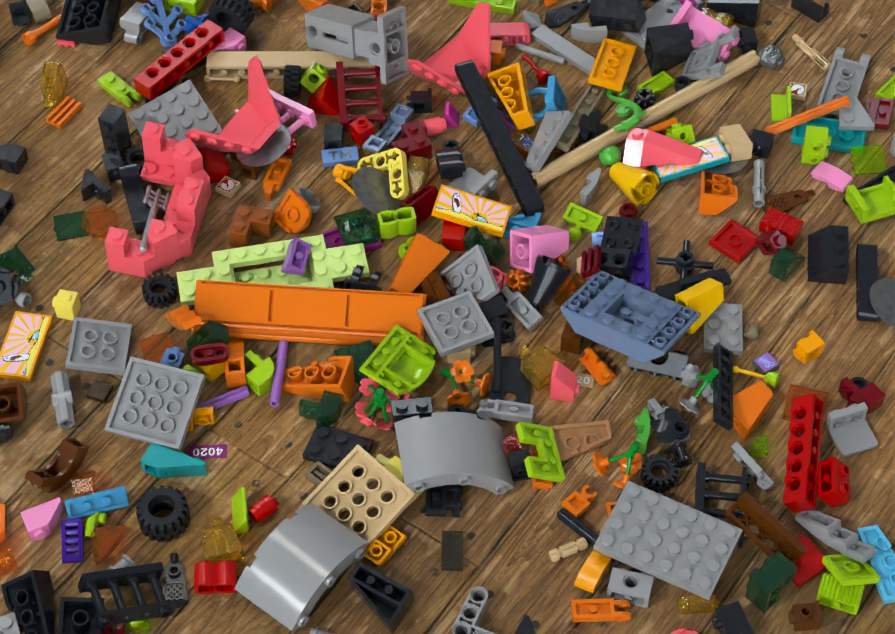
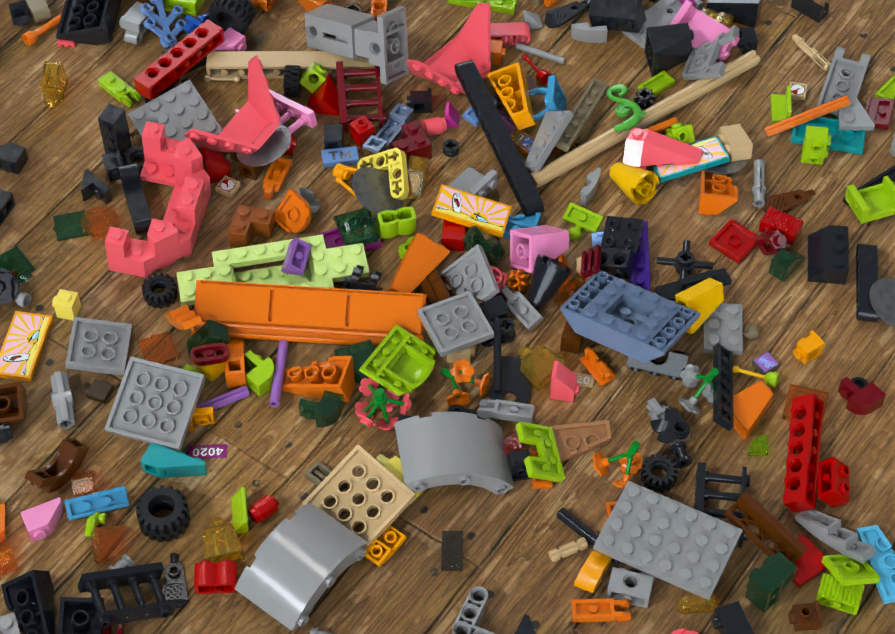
(61, 111): orange tile -> none
(72, 527): dark purple slope -> none
(142, 625): clear neon green tile -> none
(156, 202): light grey piece -> none
(176, 355): medium blue brick -> none
(333, 445): black plate -> none
(382, 595): black wedge -> none
(410, 407): brick -> none
(422, 202): dark red brick -> none
(437, 504): black plate -> none
(450, 163): black brick -> none
(563, 48): light grey tile -> none
(578, 502): orange plate -> none
(591, 125): black plate -> none
(610, 155): bright green piece -> none
(612, 64): light orange tile -> none
(628, 211): dark red plate -> none
(643, 430): bright green slope -> none
(681, 80): black bush -> none
(753, 468): light grey hinge -> none
(761, 142): black brick -> none
(771, 57): dark grey head -> none
(833, 176): bright pink slope -> none
(850, 430): light grey bracket -> none
(867, 159): clear neon green piece -> none

